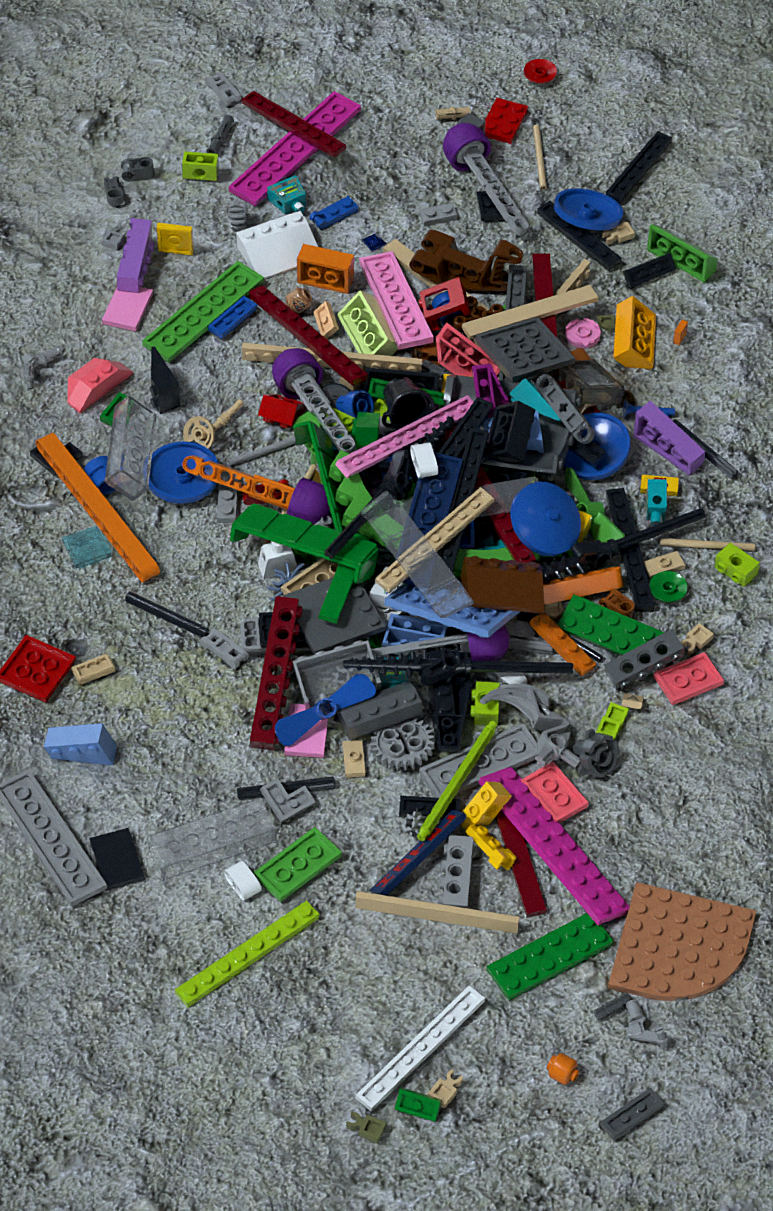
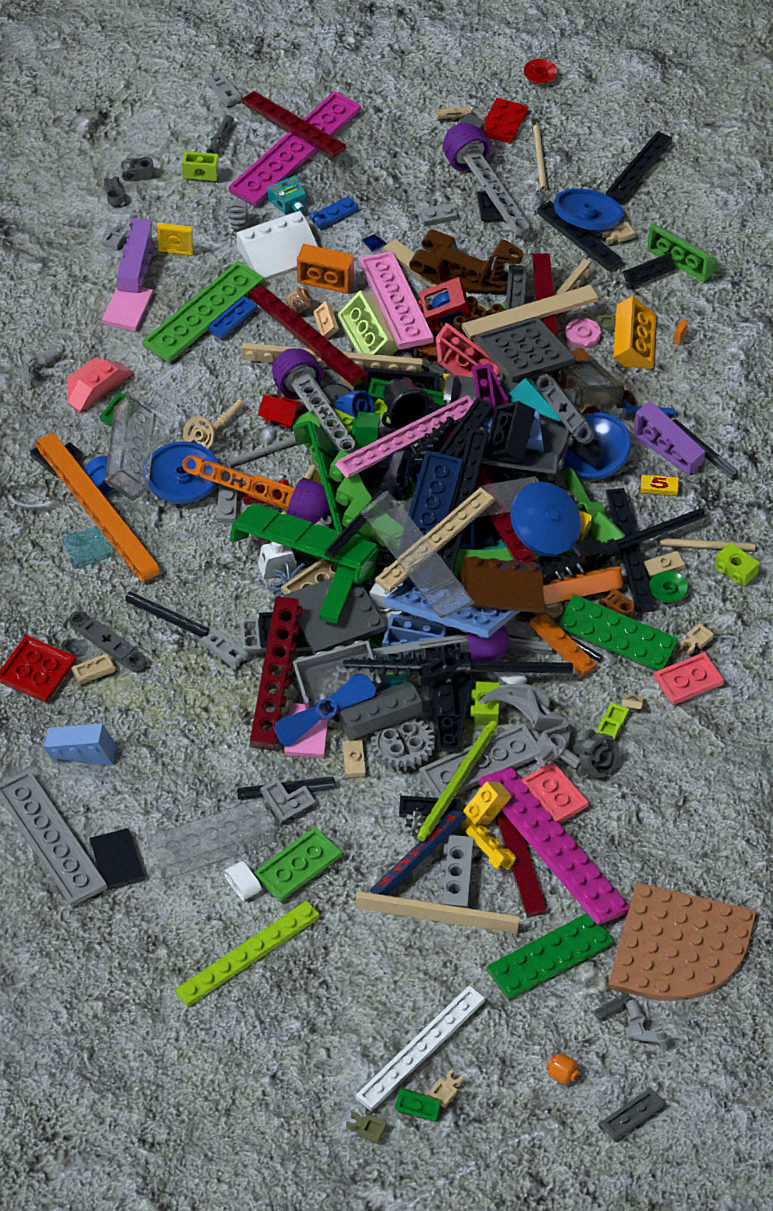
(117, 648): none -> dark grey piece
(163, 384): black slope -> none
(424, 460): white beam -> none
(656, 500): teal torso -> none
(667, 641): dark grey brick -> none

